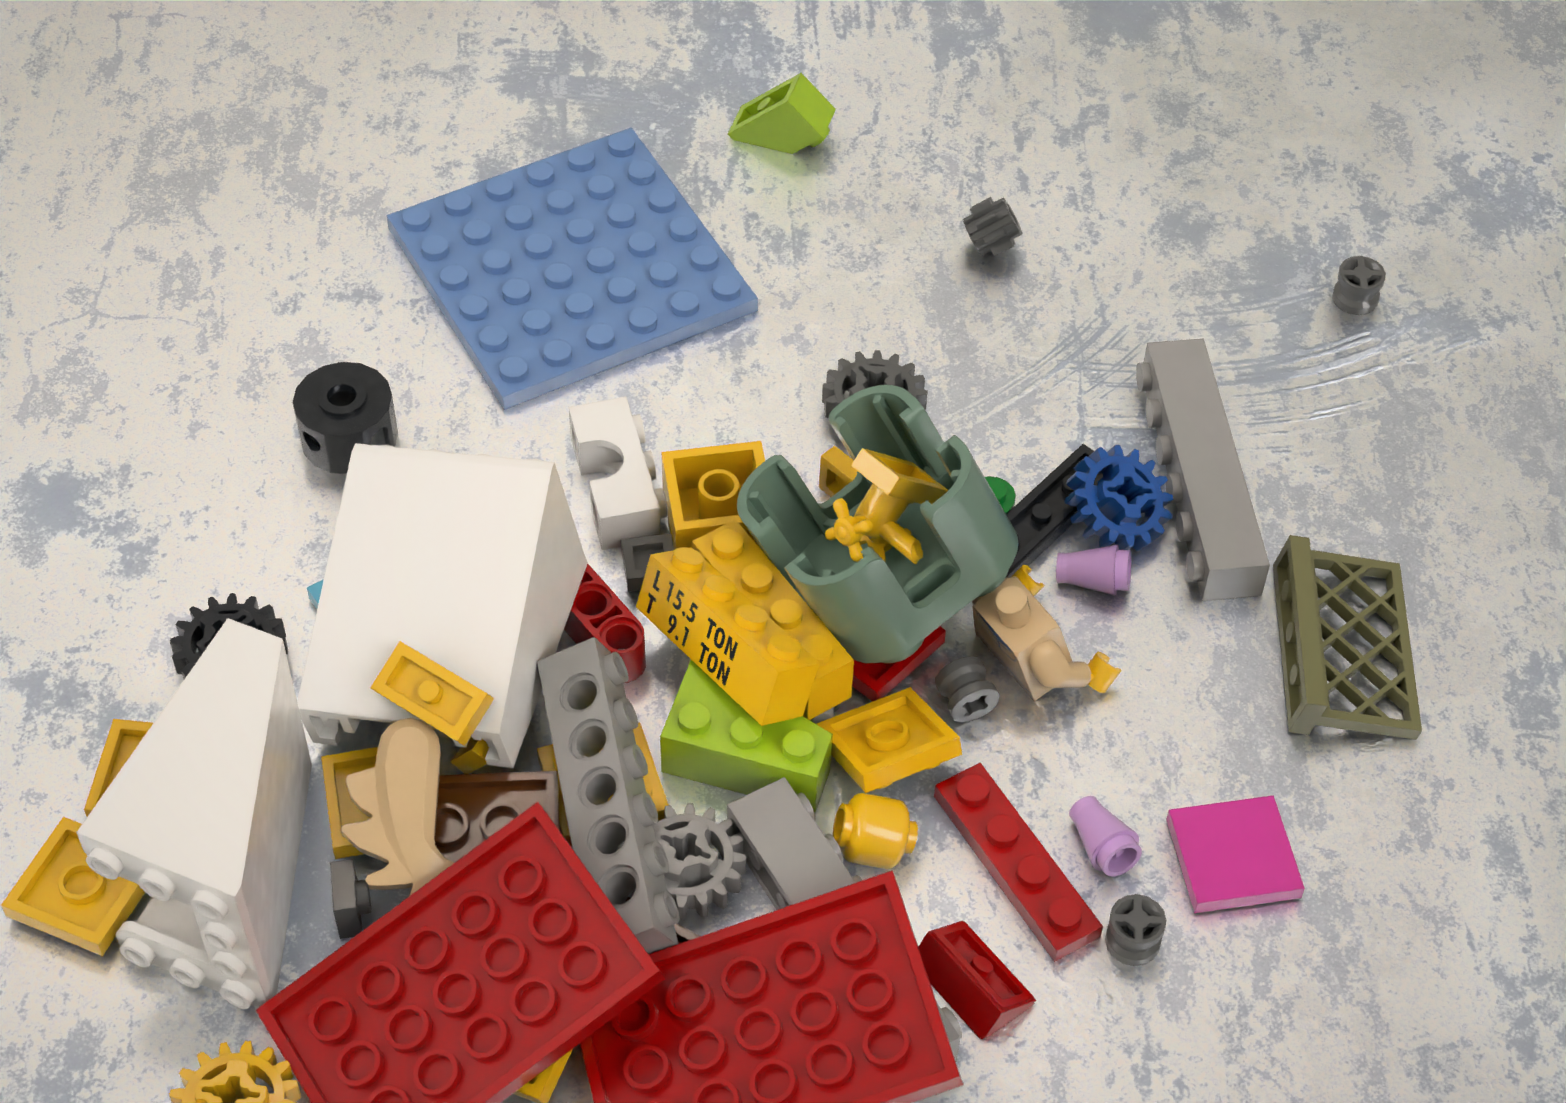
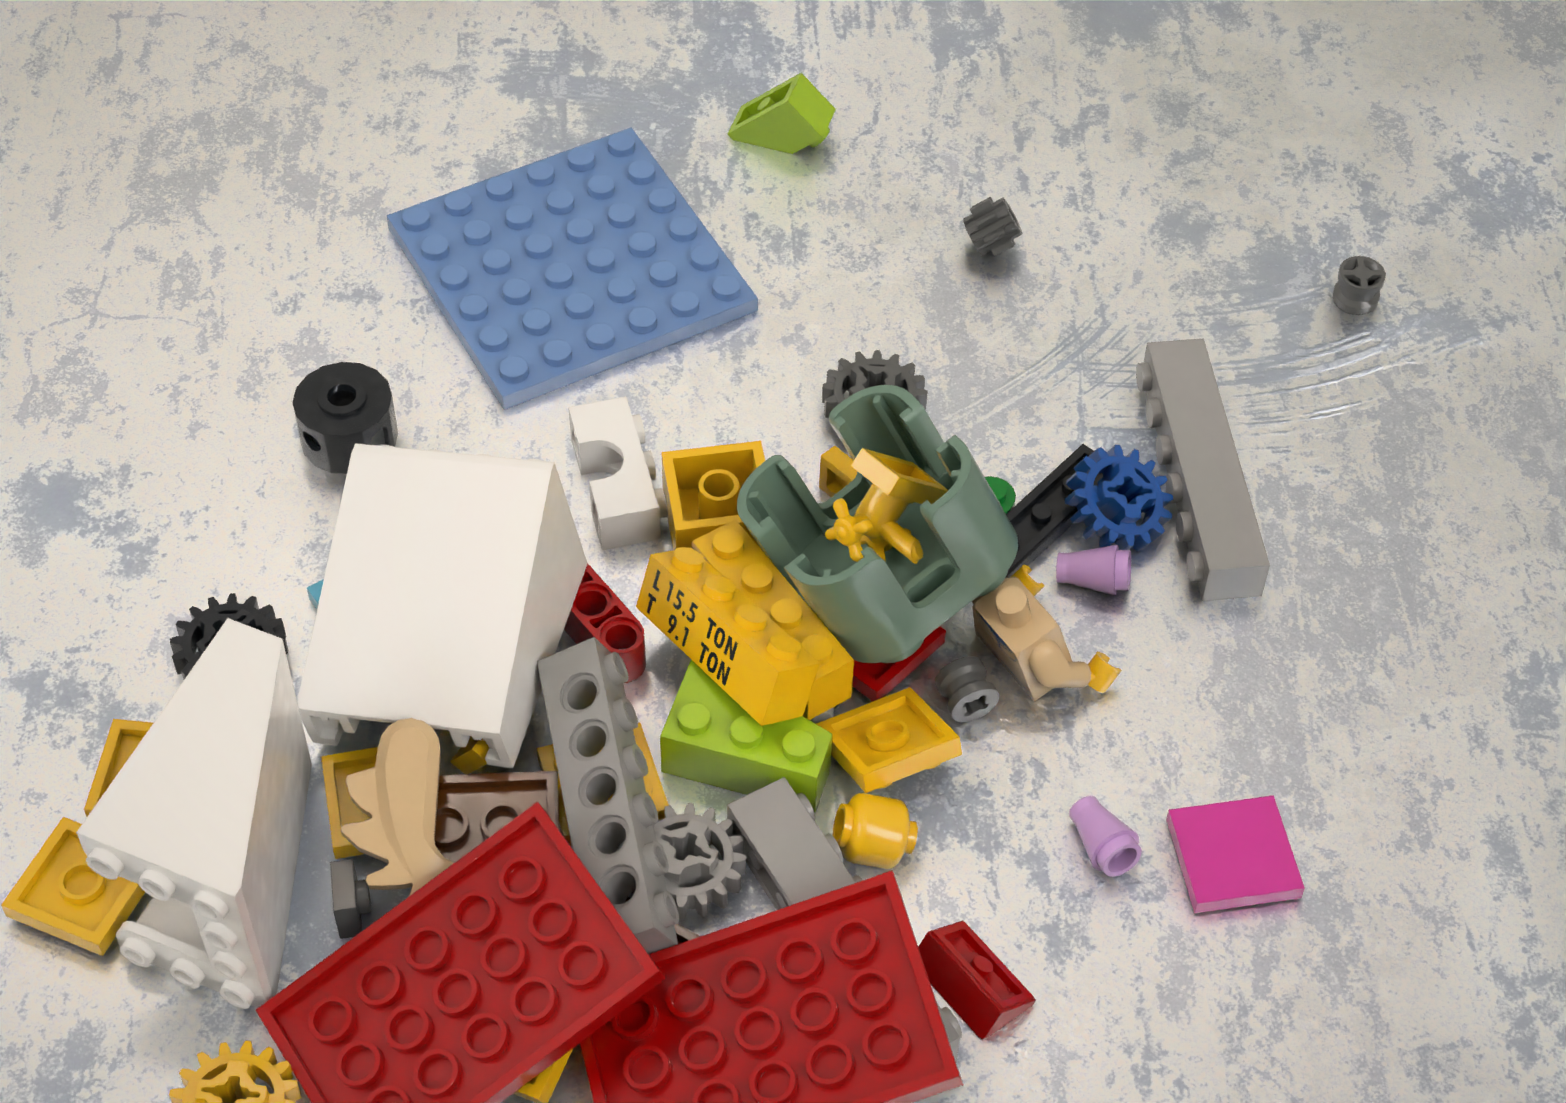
(432, 693): yellow plate -> none
(637, 554): dark grey plate -> none
(1018, 862): red plate -> none
(1146, 922): dark grey wheel -> none
(1303, 647): olive fence -> none

